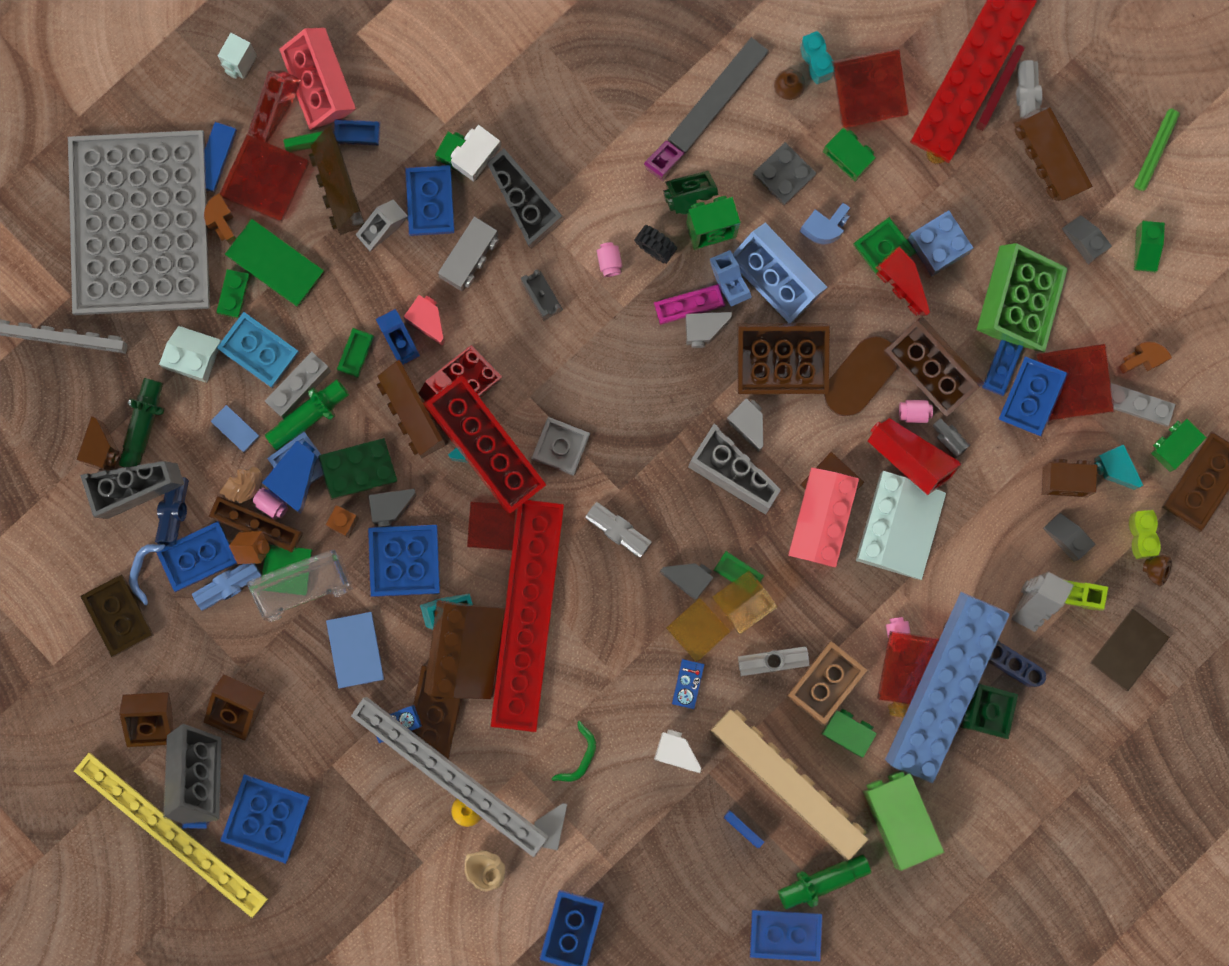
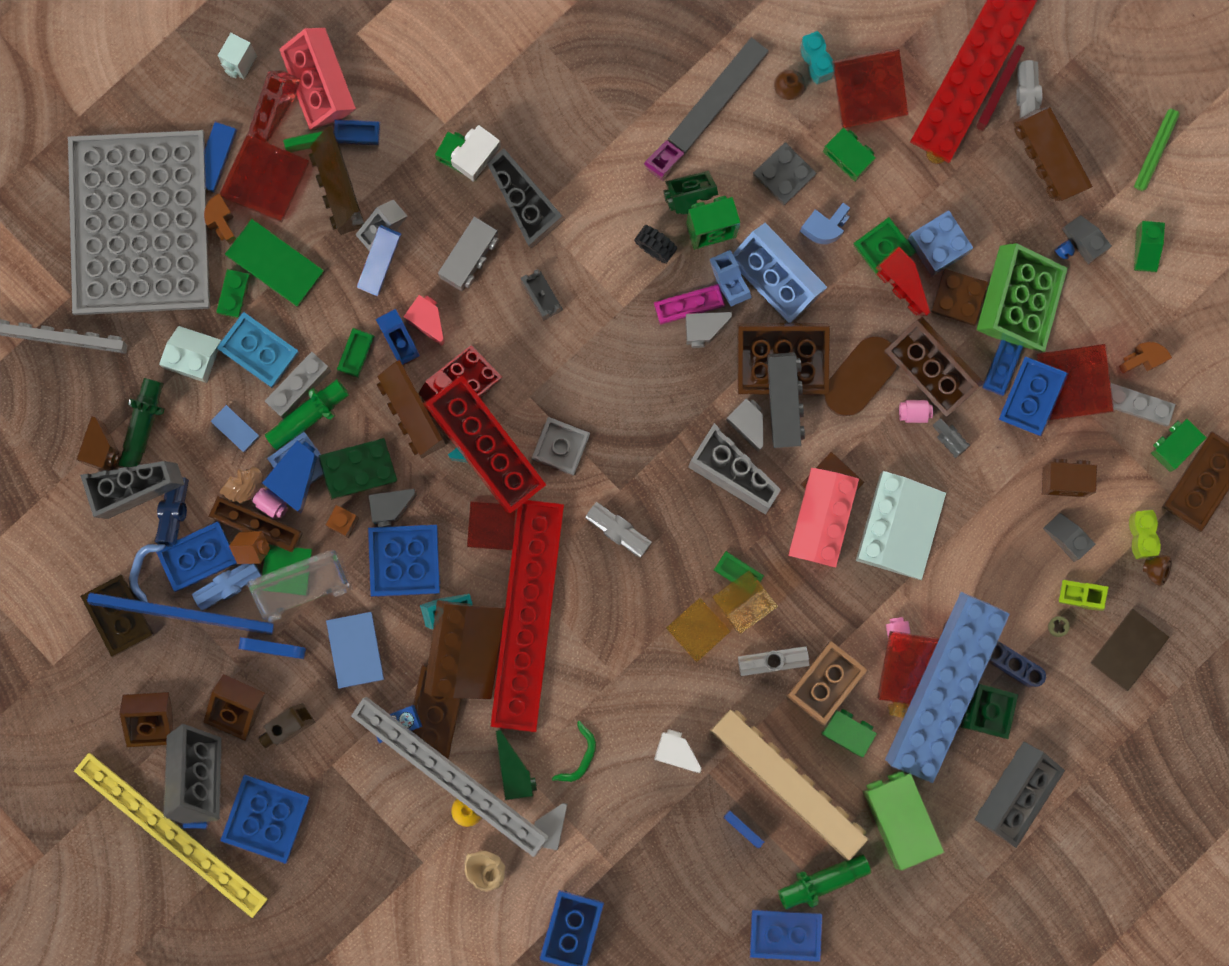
(180, 613): none -> blue tile
(272, 648): none -> blue beam
(292, 723): none -> dark brown torso
(379, 260): none -> tile
(430, 200): blue plate -> none
(515, 775): none -> dark green slope
(609, 259): bright pink brick -> none
(688, 684): tile -> none
(689, 578): dark grey slope -> none
(785, 400): none -> dark grey brick
(913, 456): red slope -> none
(959, 297): none -> reddish brown plate
(1019, 794): none -> dark grey slope
(1040, 600): light grey wedge -> none
(1051, 625): none -> olive bush
(1065, 249): none -> blue hinge
(1118, 468): teal slope -> none

